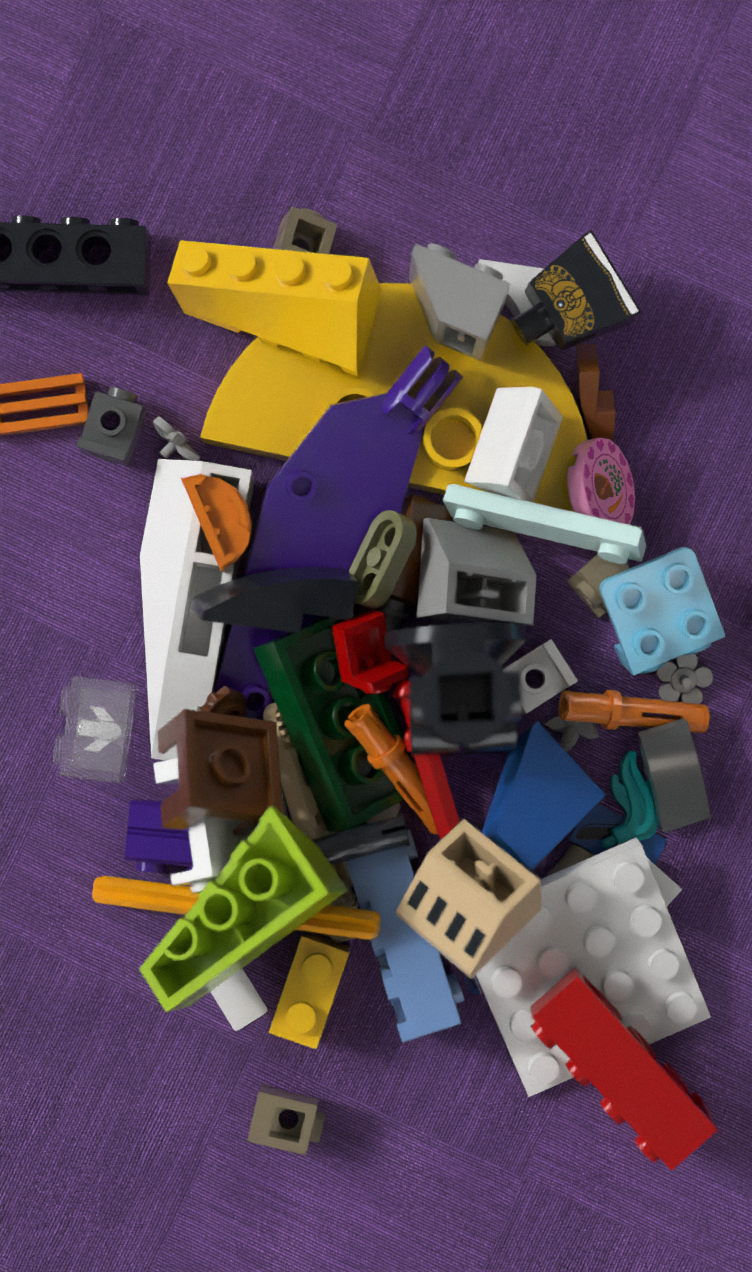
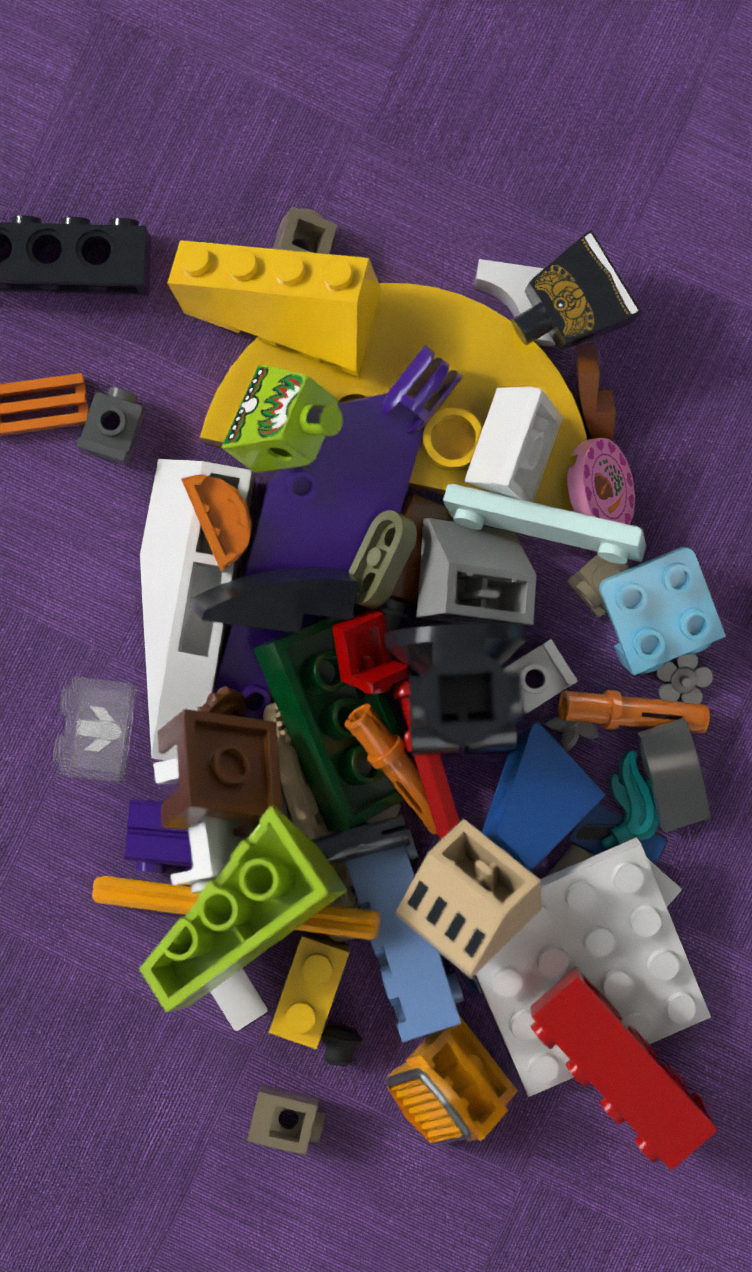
(176, 441): light grey plant -> none
(282, 421): none -> lime torso
(340, 1044): none -> black piece
(451, 1087): none -> light orange piece
(457, 299): light grey slope -> none

